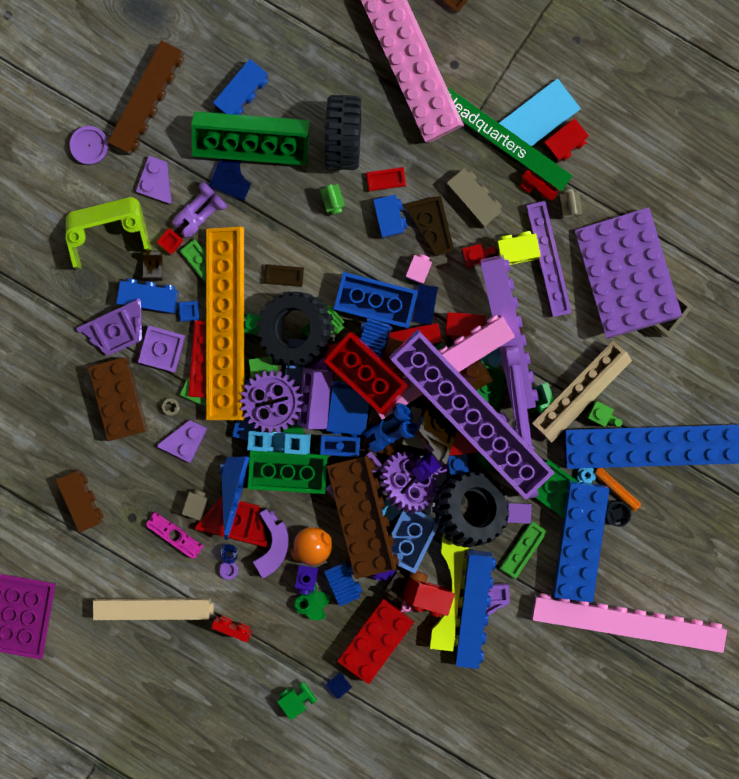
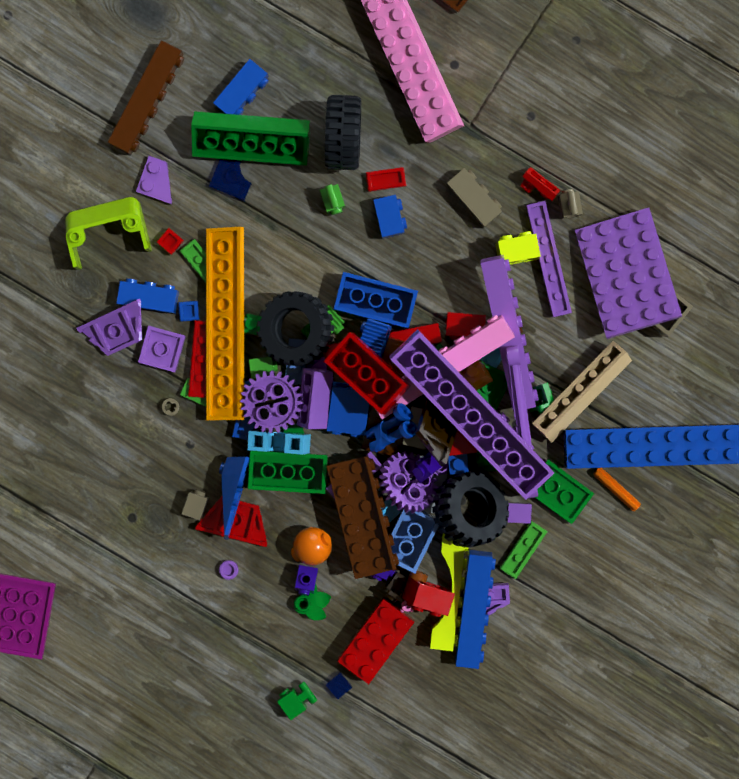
(80, 145): medium lavender piece -> none
(80, 500): reddish brown brick -> none
(118, 399): reddish brown brick -> none
(152, 266): dark brown bracket -> none
(153, 609): tan brick -> none
(163, 528): dark pink piece -> none
(184, 441): medium lavender wing -> none
(194, 219): medium lavender piece -> none
(225, 625): red plate -> none
(229, 560): clear blue bush -> none
(280, 542): medium lavender arch -> none
(284, 275): dark brown tile -> none
(340, 445): blue brick -> none
(342, 583): blue brick -> none
(419, 268): bright pink brick -> none
(425, 304): clear blue plate -> none
(432, 223): dark brown wing -> none
(473, 255): red brick -> none
(510, 143): green tile -> none
(542, 113): medium azure tile -> none
(566, 140): red brick -> none
(580, 541): blue brick -> none
(581, 475): medium azure plate -> none
(602, 415): bright green brick -> none
(618, 513): black wheel -> none
(630, 624): bright pink brick -> none

